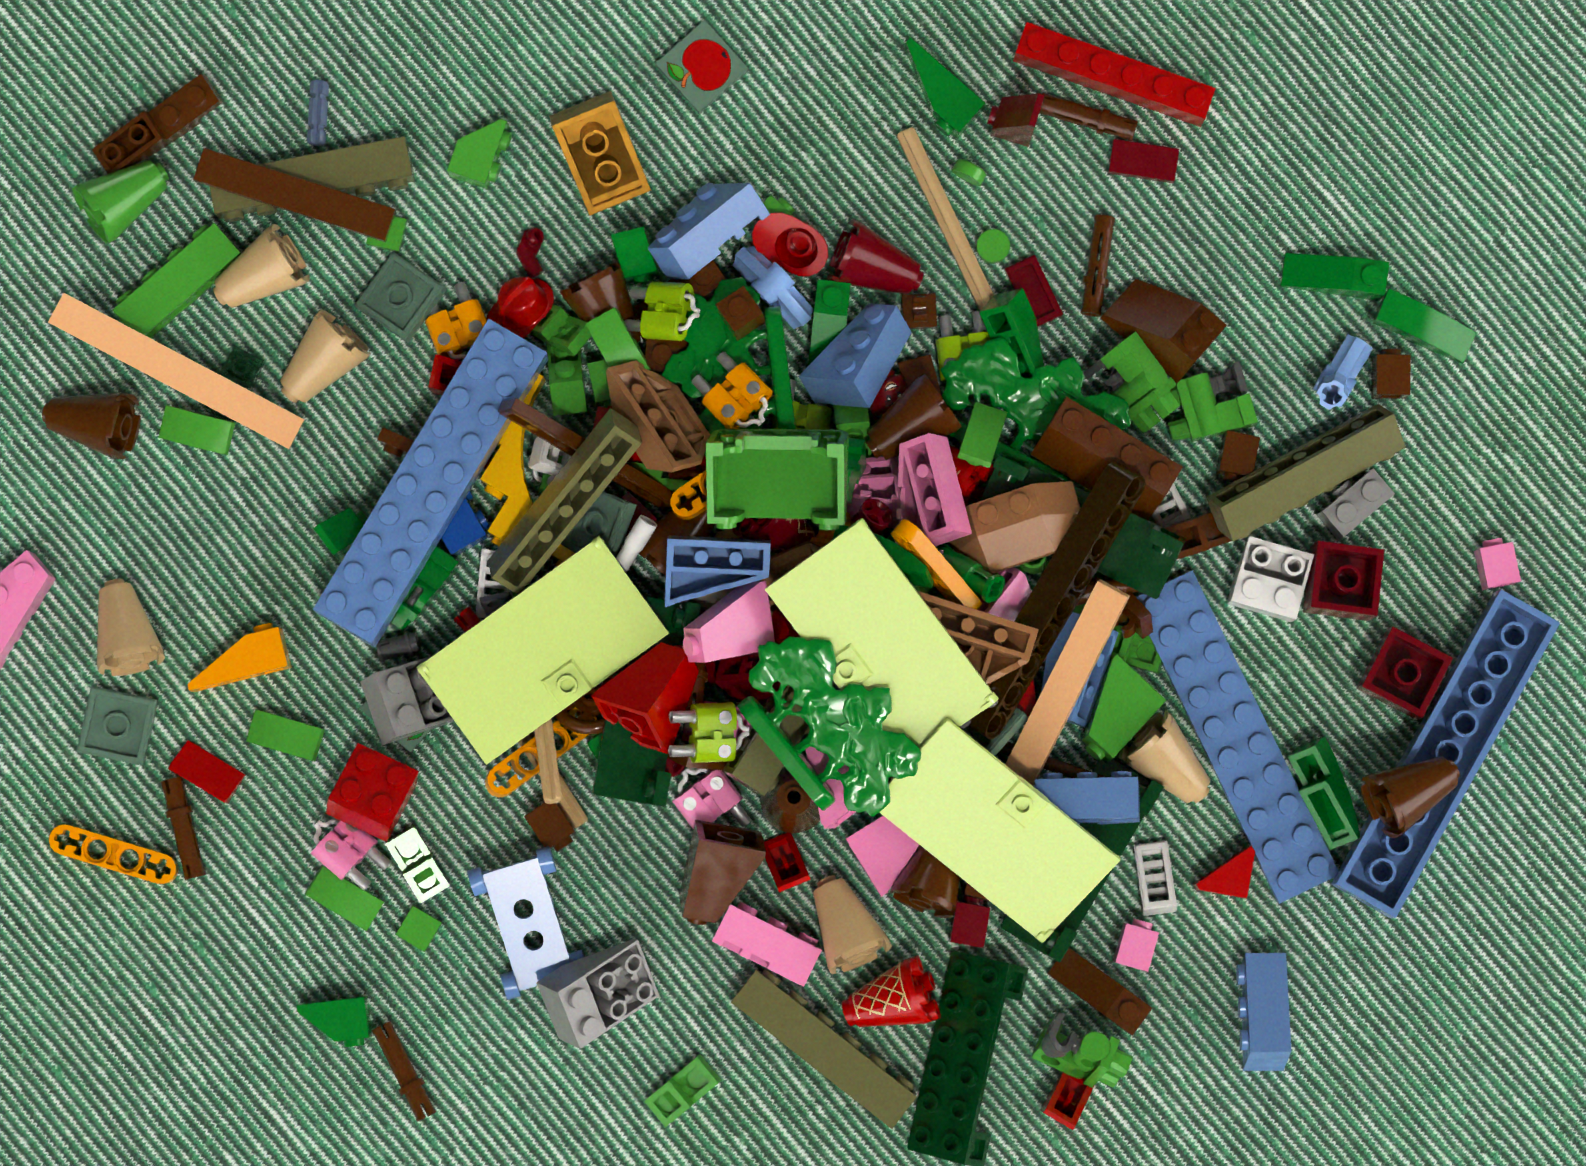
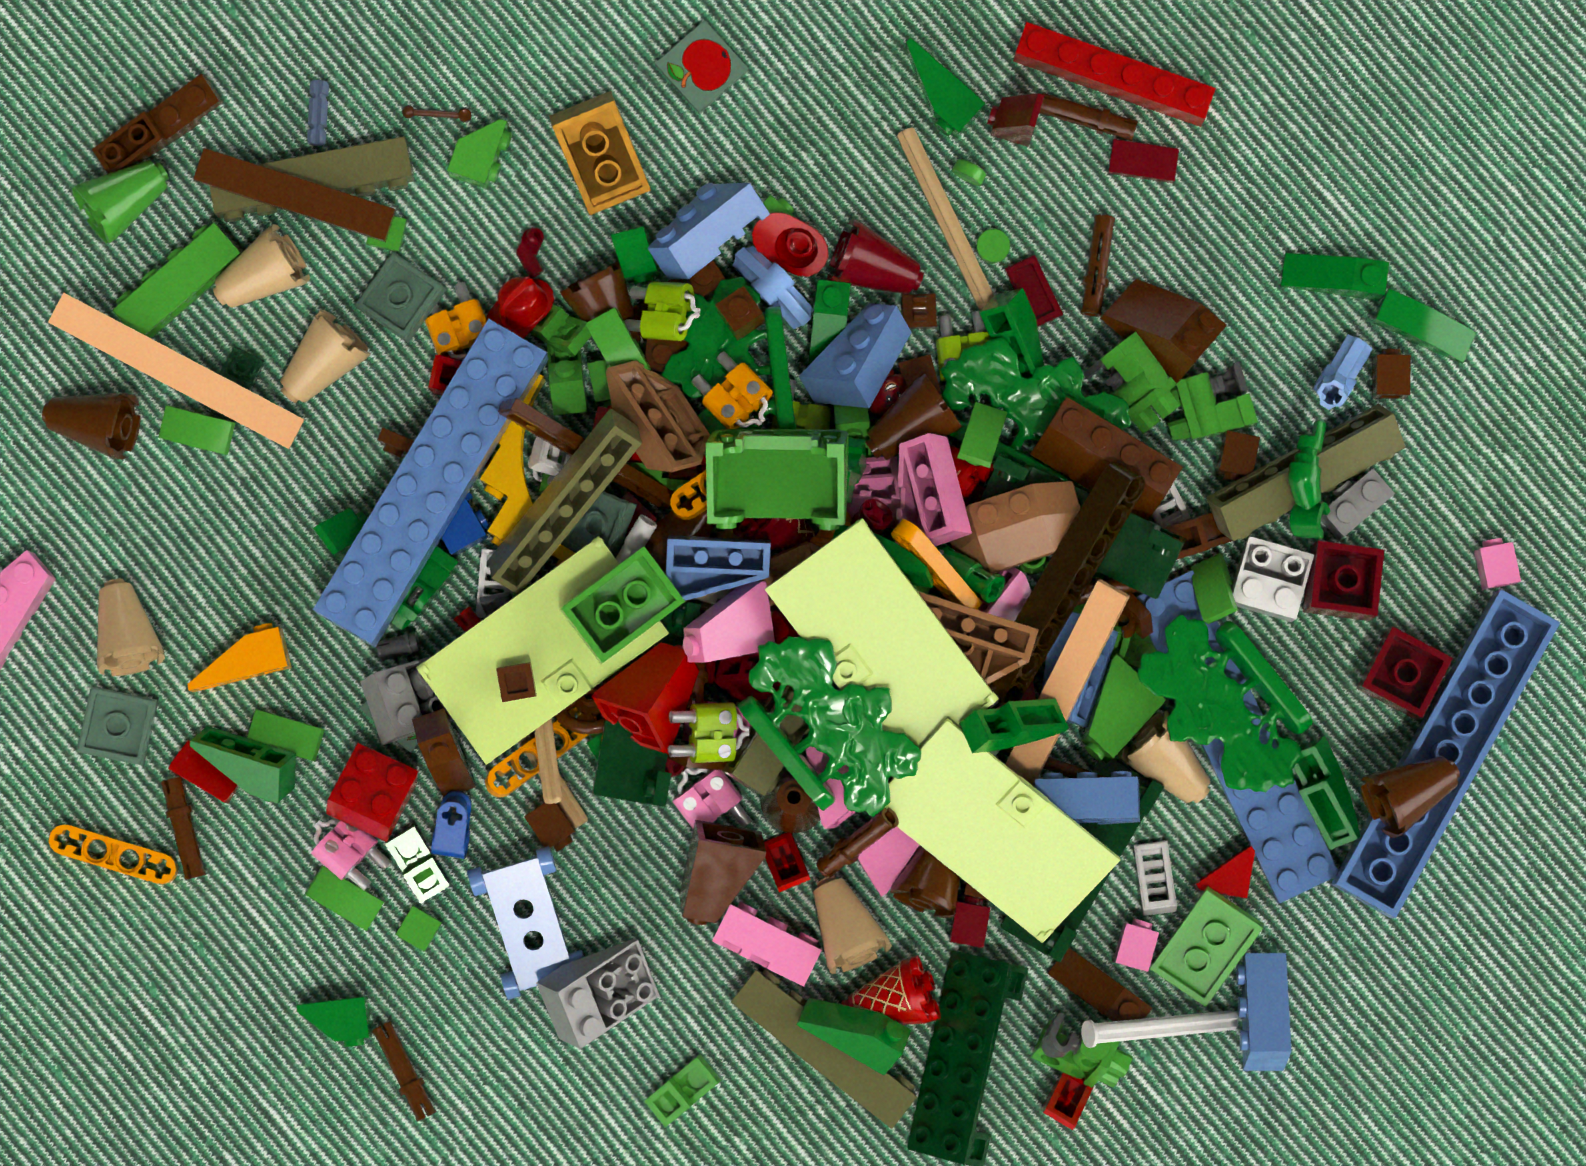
(248, 763): none -> green slope
(442, 752): none -> reddish brown slope
(452, 829): none -> blue piece
(464, 114): none -> reddish brown hinge
(516, 682): none -> reddish brown plate
(622, 605): none -> bright green slope
(848, 849): none -> reddish brown pin
(856, 1032): none -> green slope
(1013, 724): none -> green slope
(1157, 1027): none -> white axle
(1206, 946): none -> bright green plate
(1213, 589): none -> bright green slope
(1214, 707): none -> green plant
(1306, 485): none -> green piece

